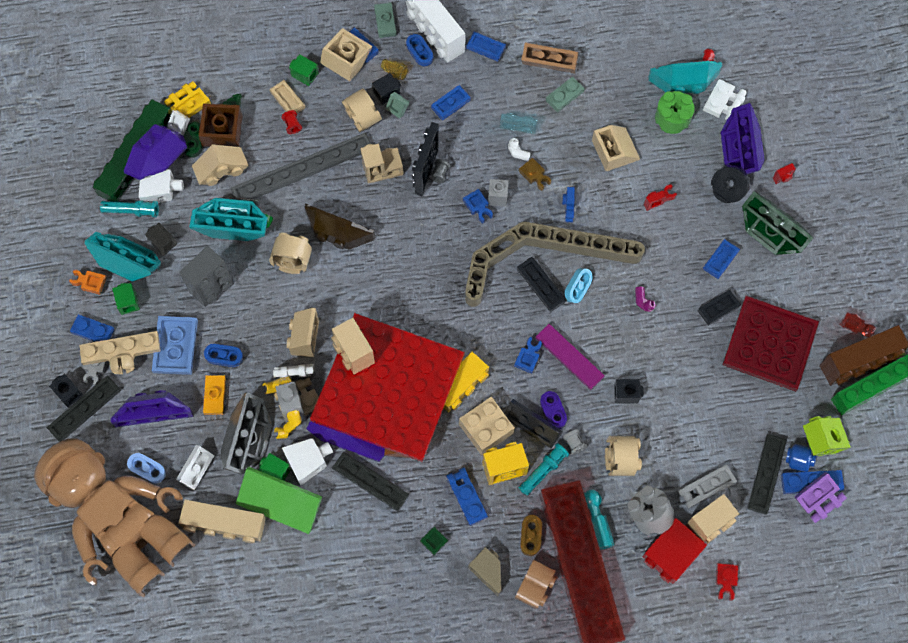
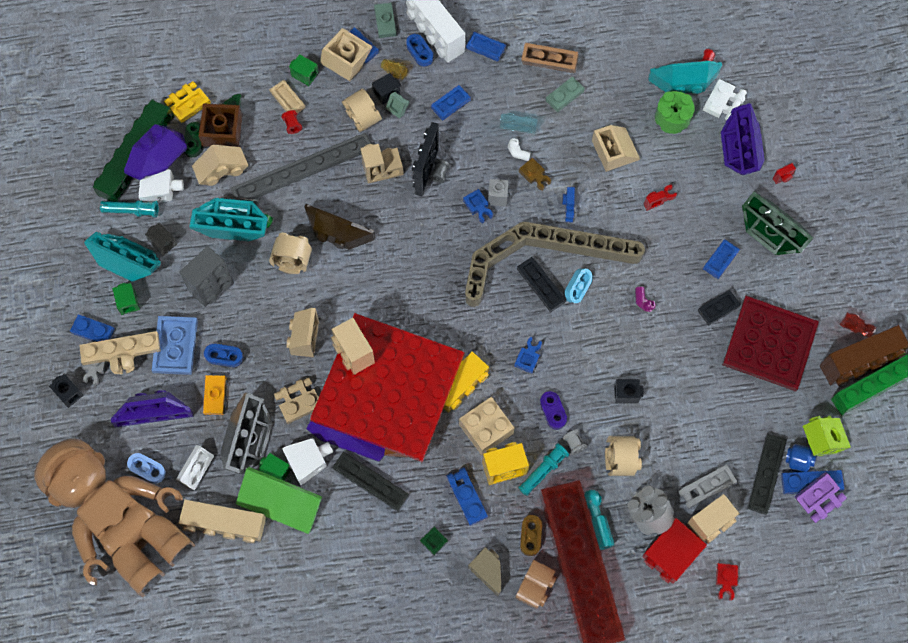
(83, 409): pearl dark grey tile -> none
(90, 282): orange plate -> none
(178, 122): white tile -> none
(289, 371): white plate -> none
(289, 403): torso -> none
(532, 423): black plate -> none
(570, 357): magenta tile -> none
(719, 184): black plate -> none

